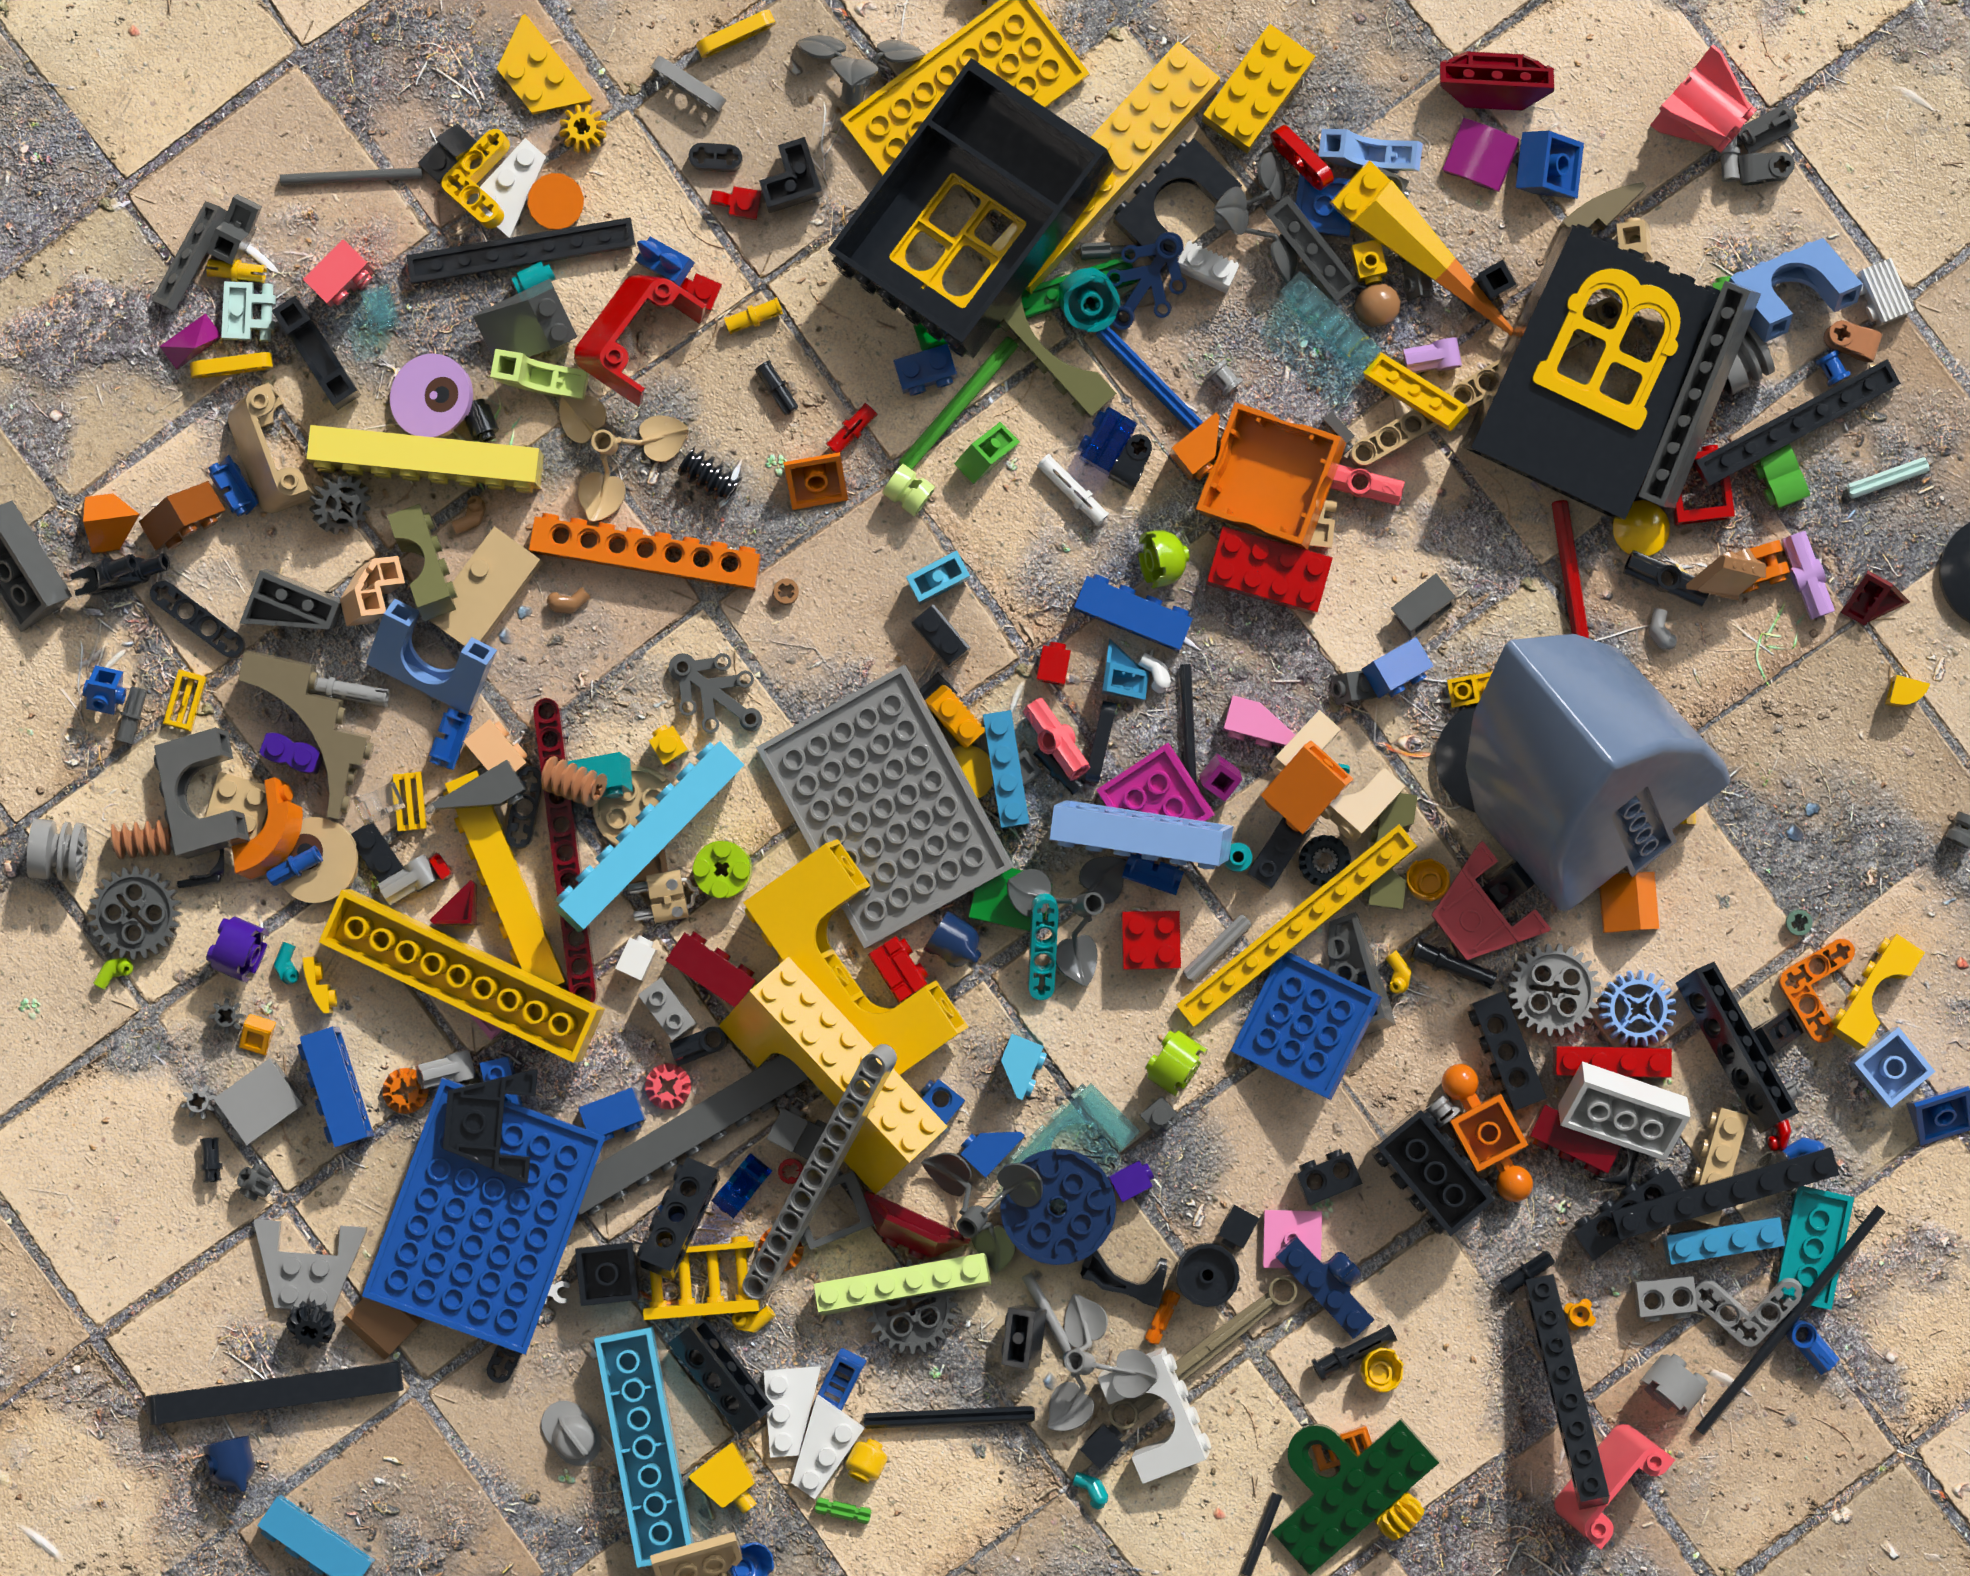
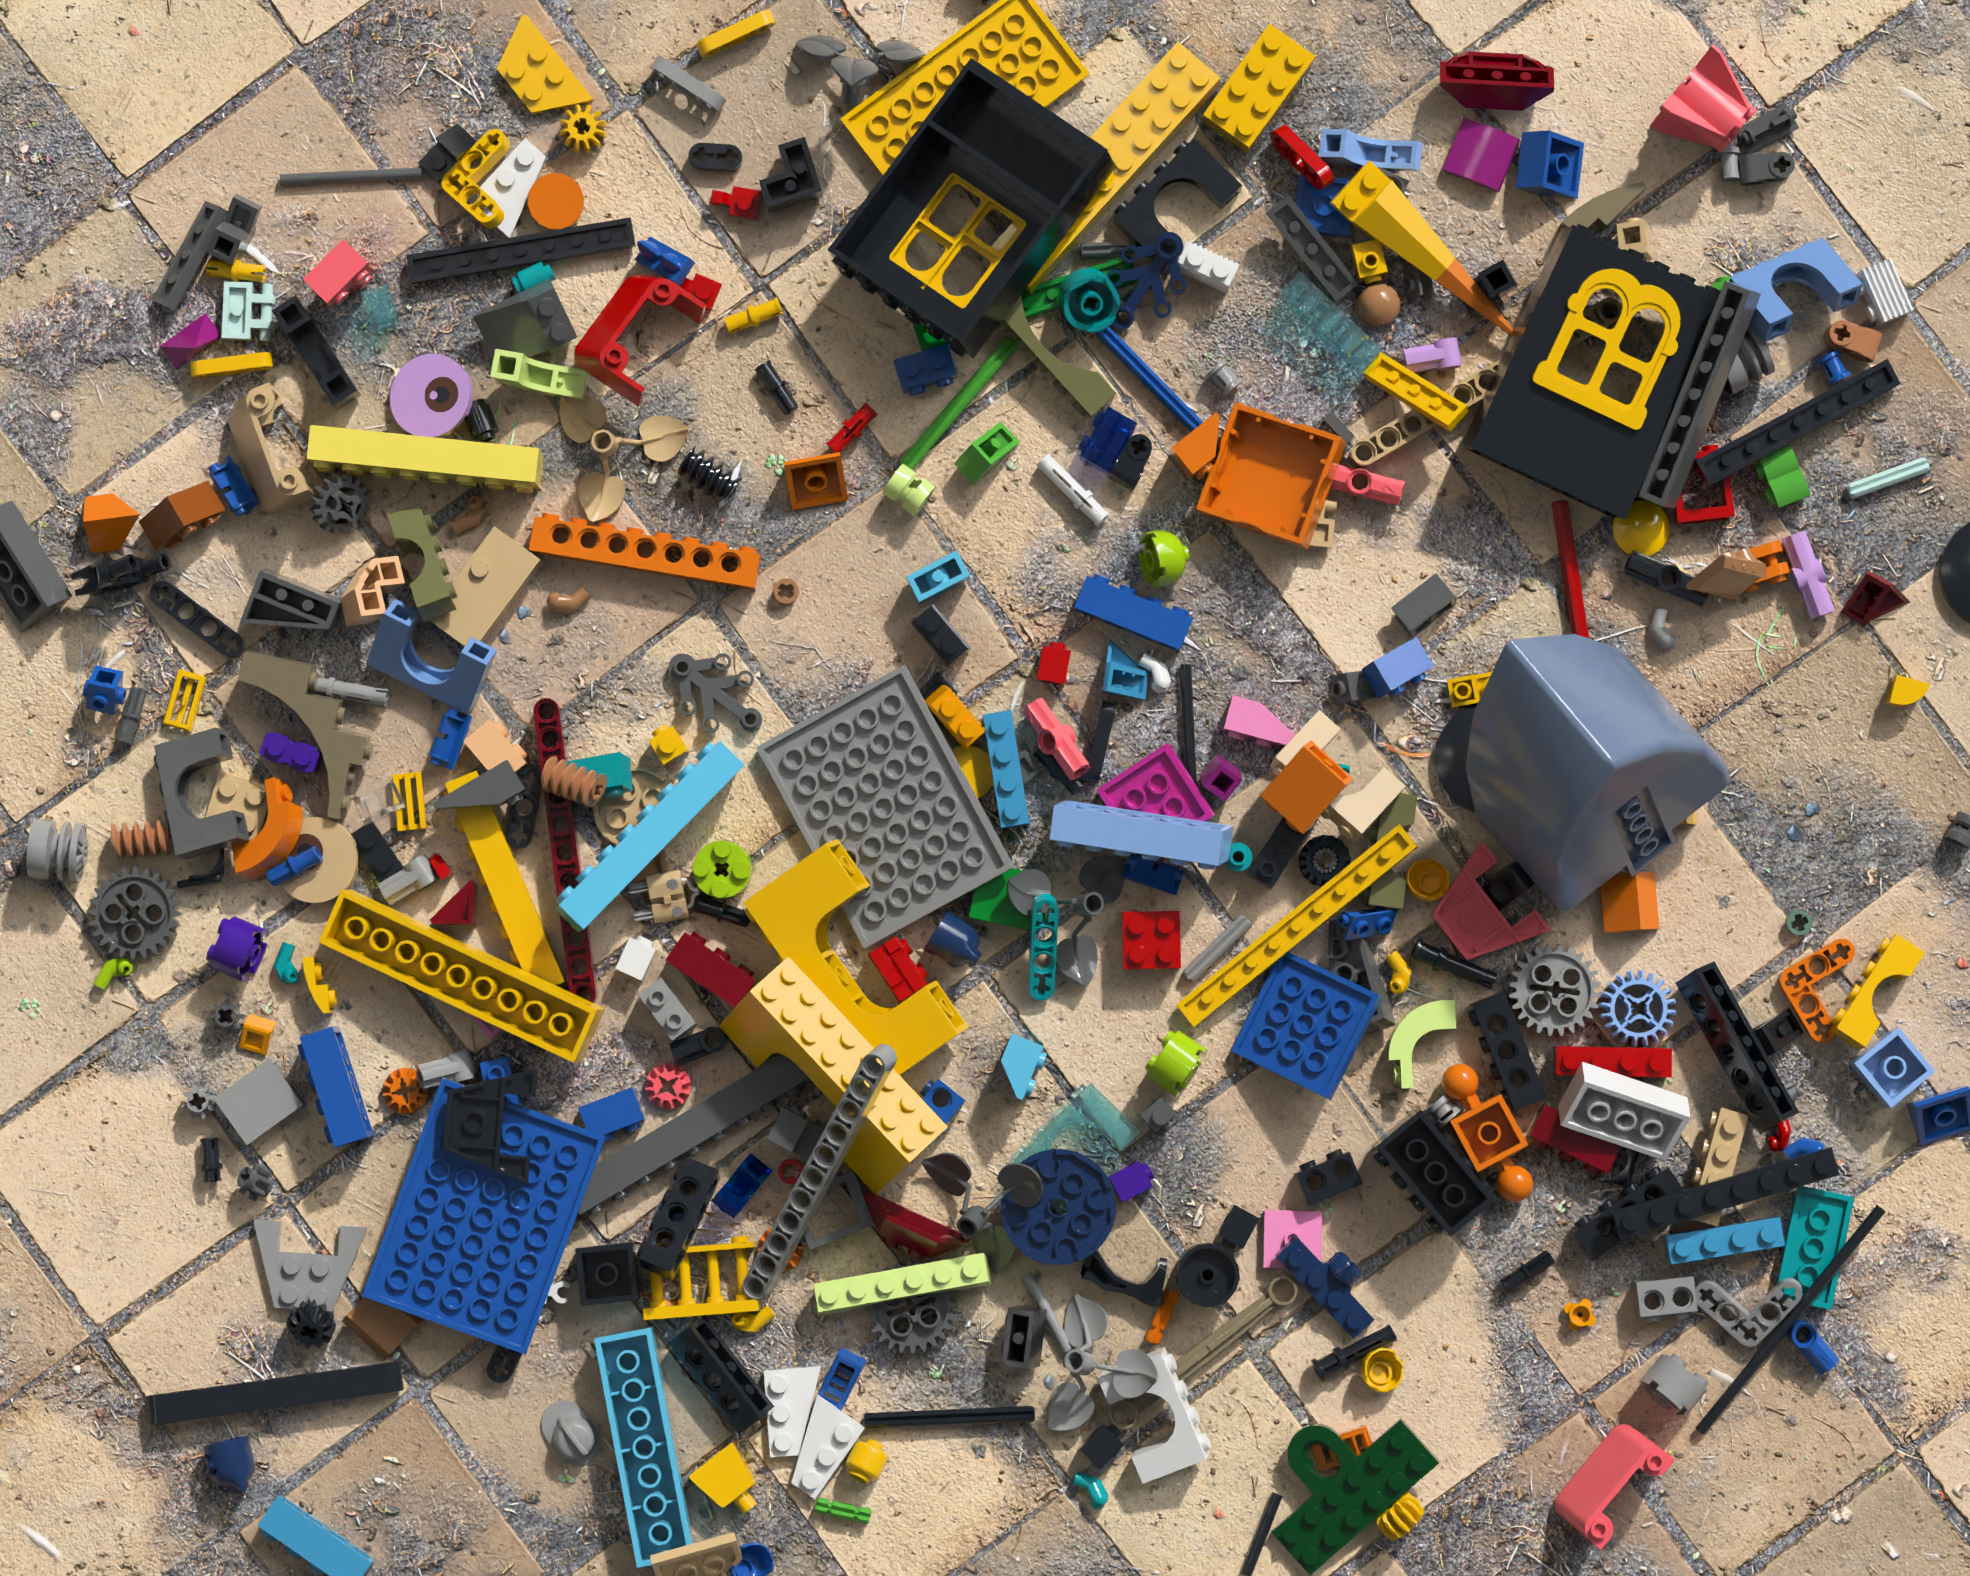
(721, 911): none -> black axle
(989, 1149): blue slope -> none
(1233, 216): dark grey plant -> none
(1269, 571): red brick -> none
(1368, 923): none -> blue hinge
(1410, 1028): none -> yellowish green arch
(1566, 1392): black brick -> none

